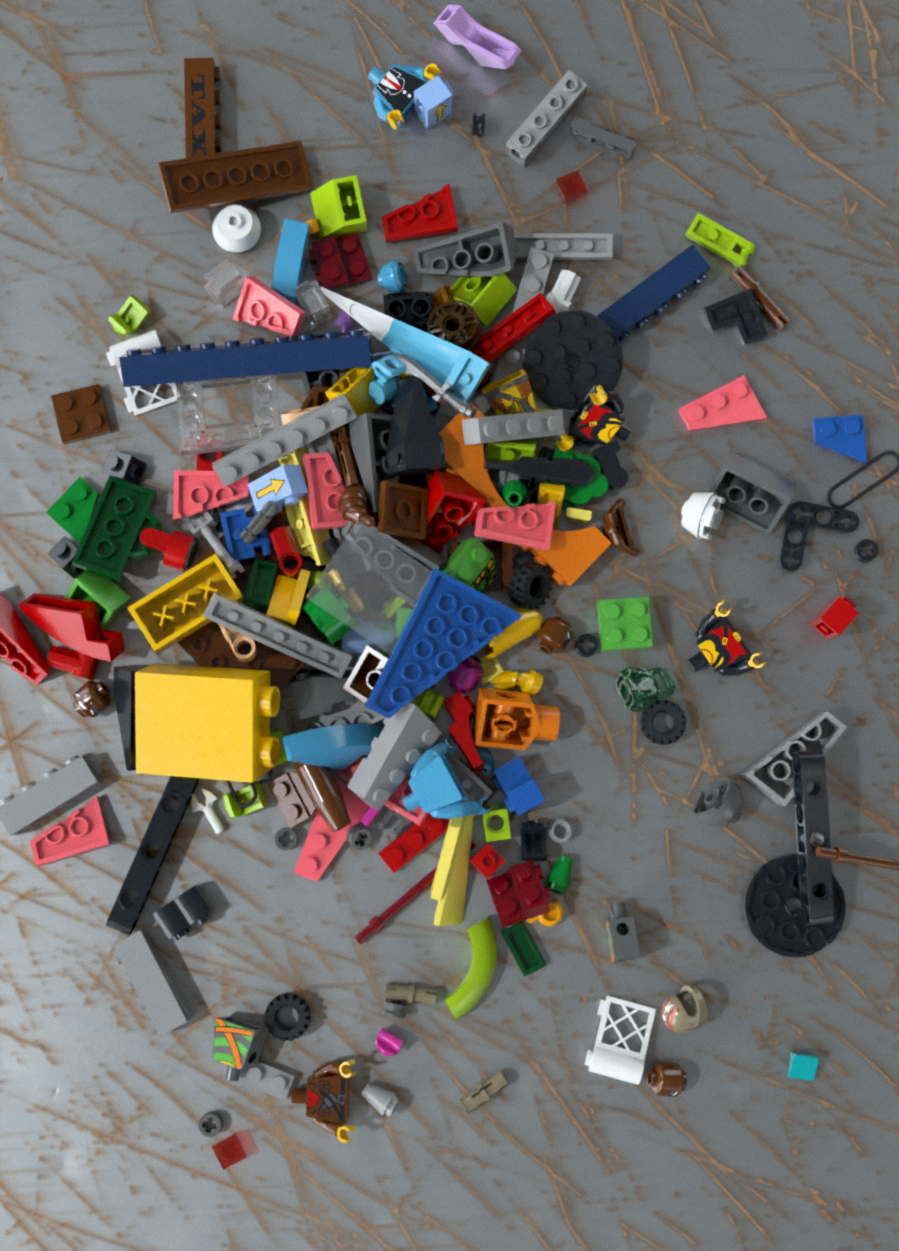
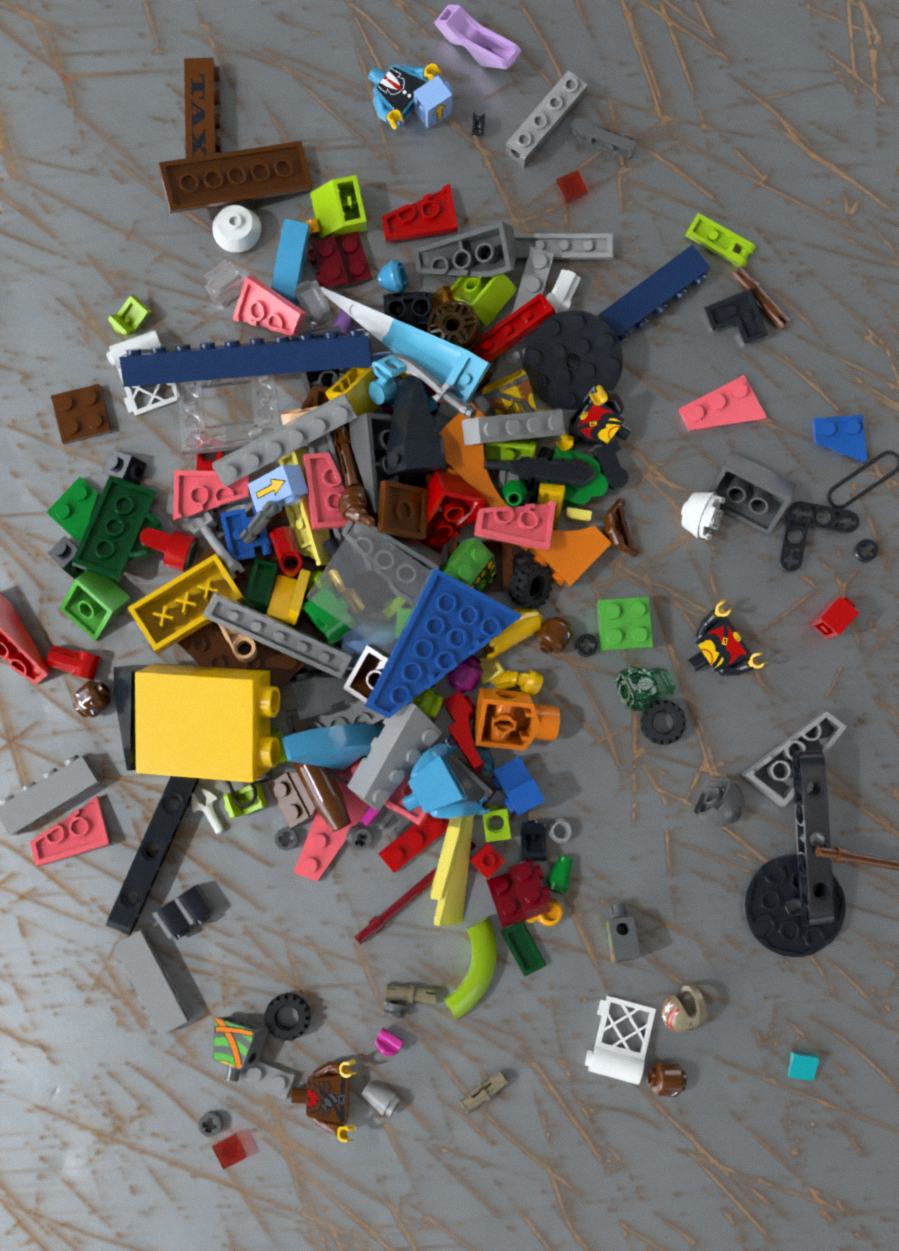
(74, 625): red slope -> none

